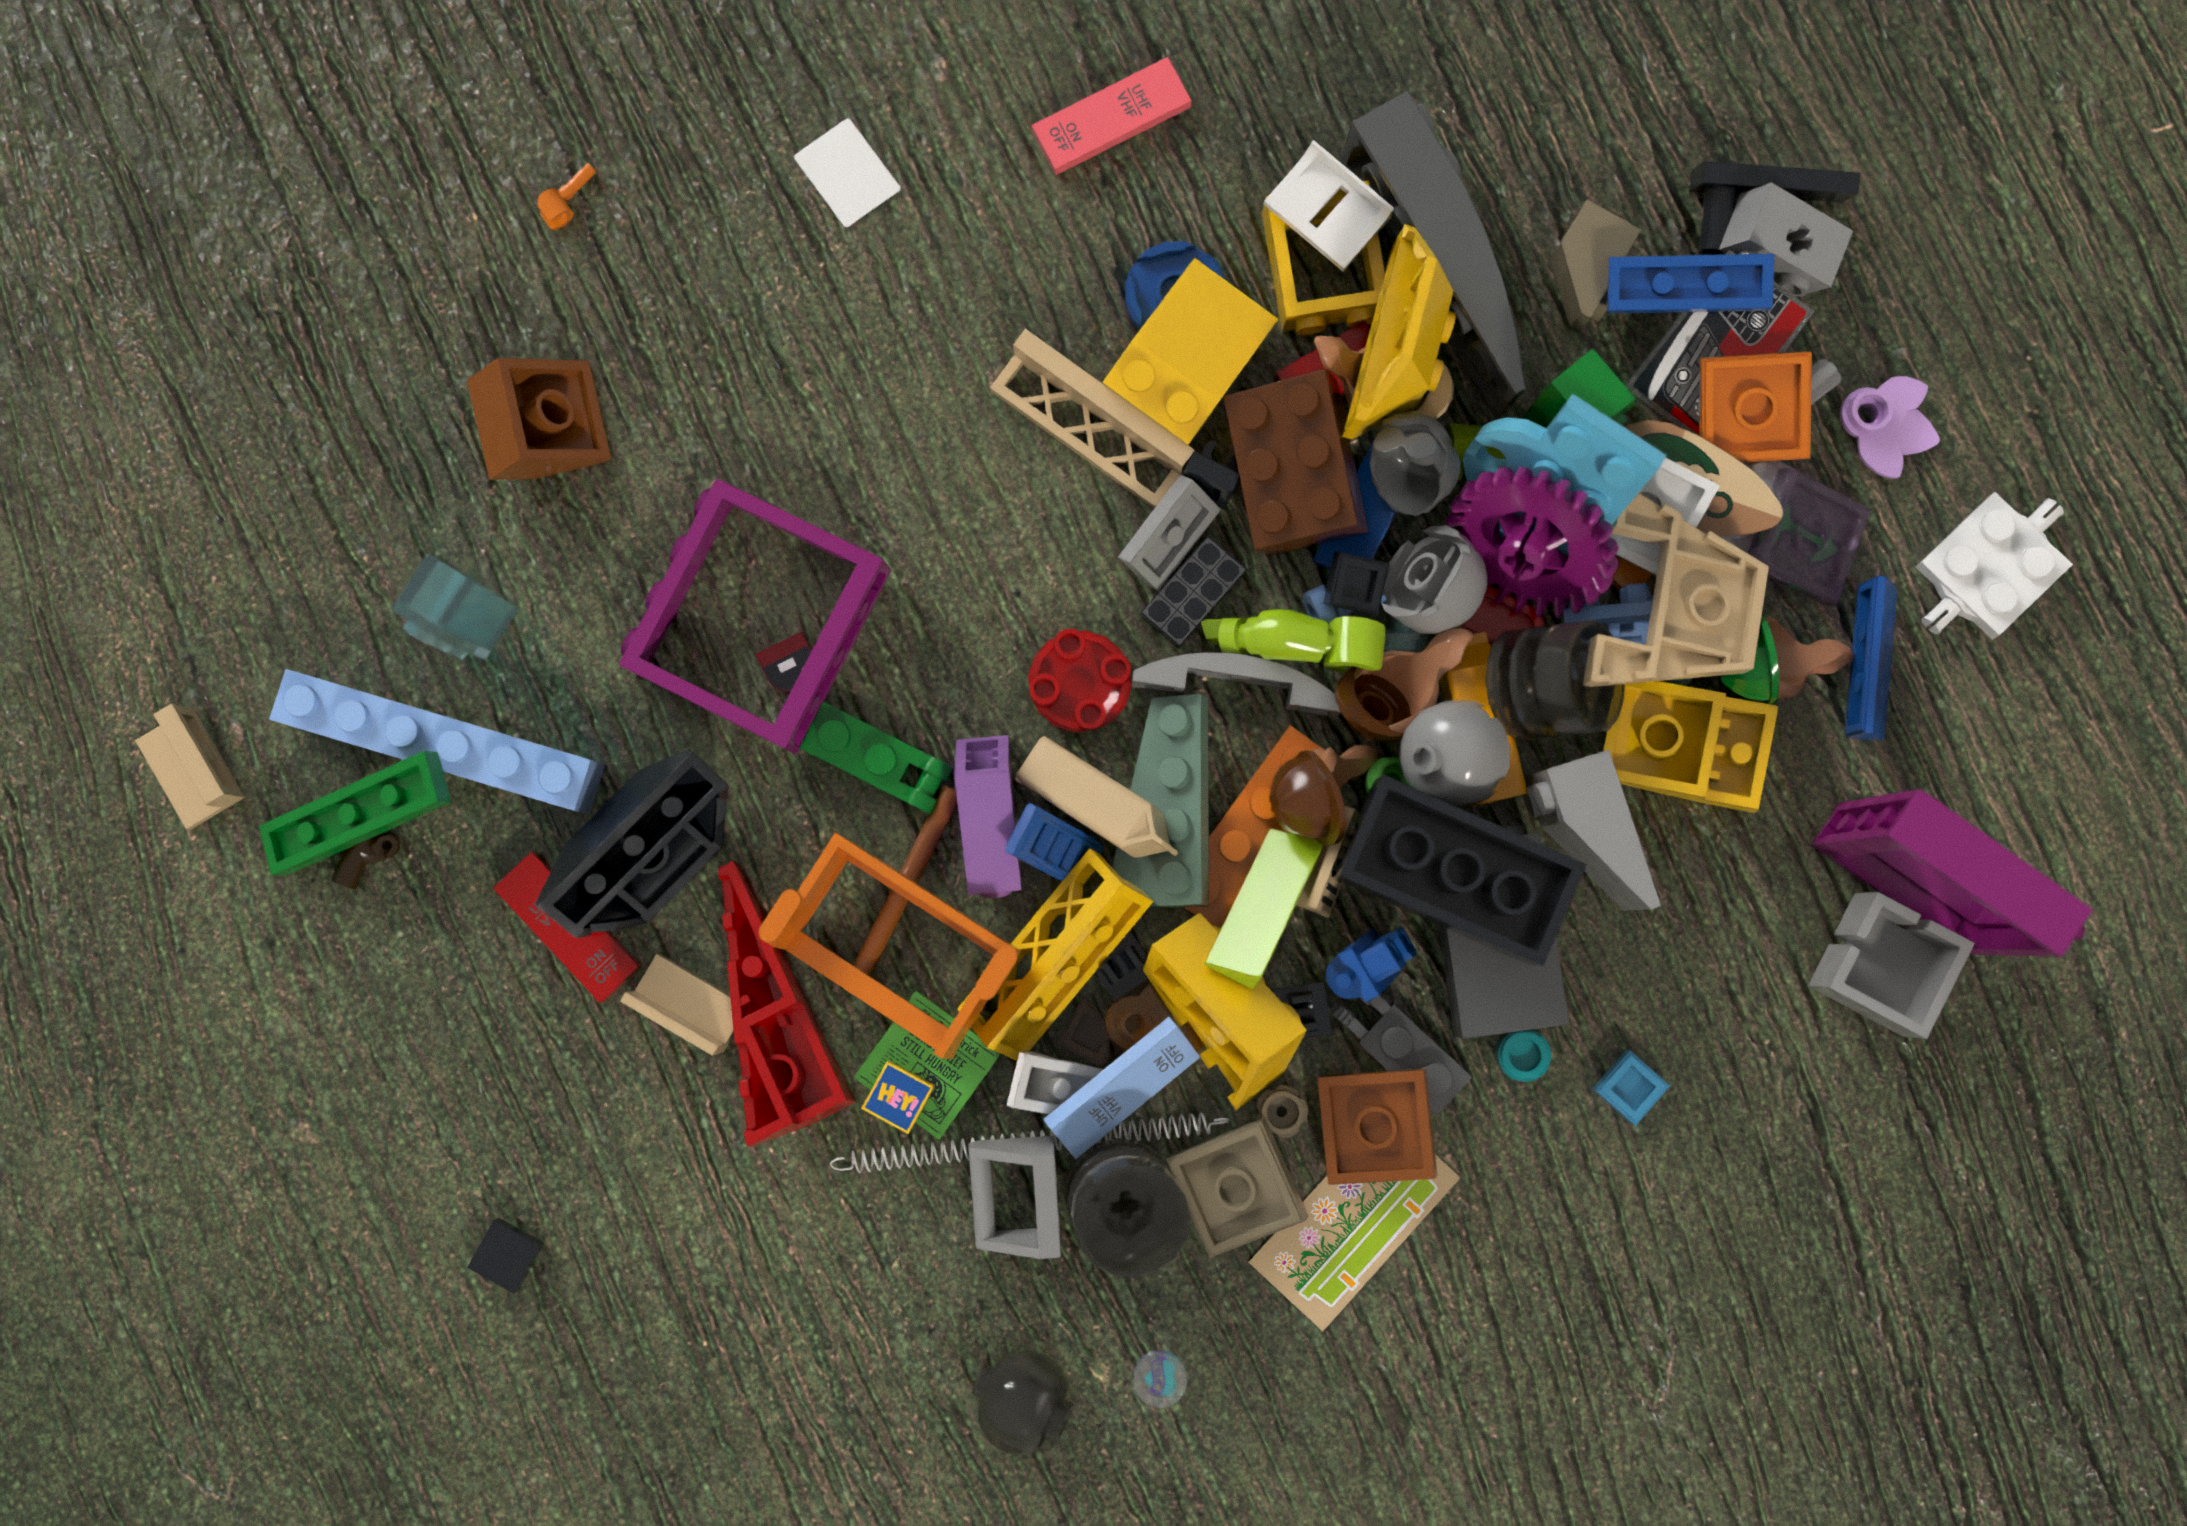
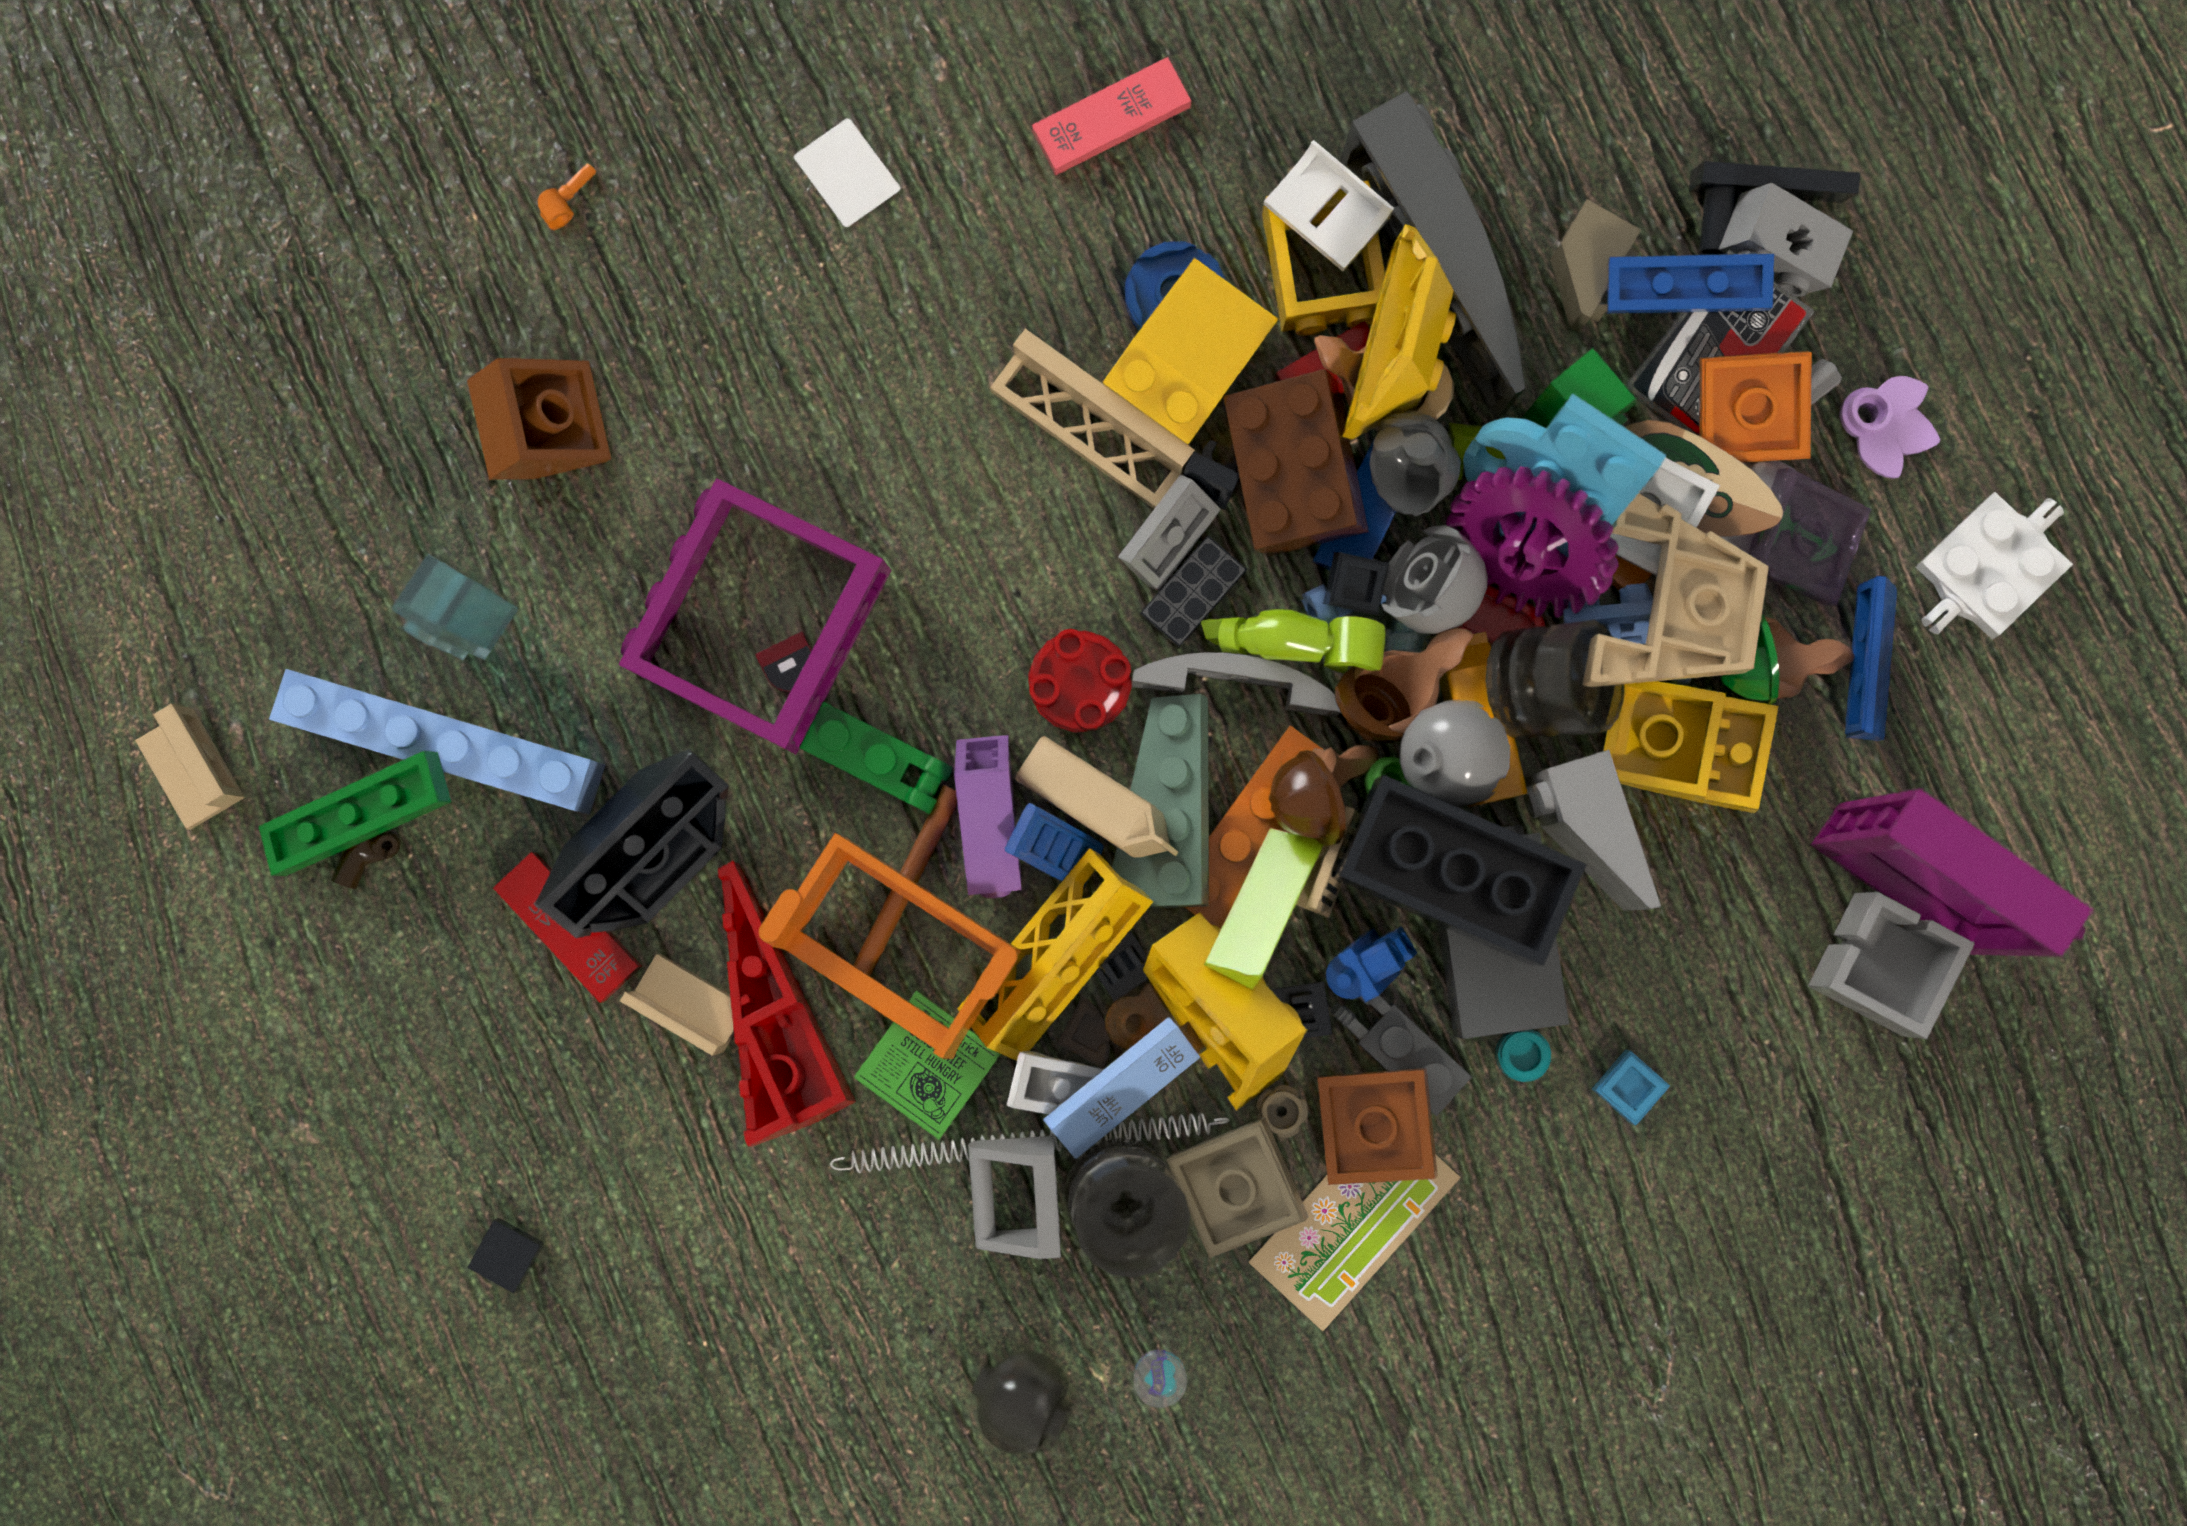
(898, 1097): tile -> none

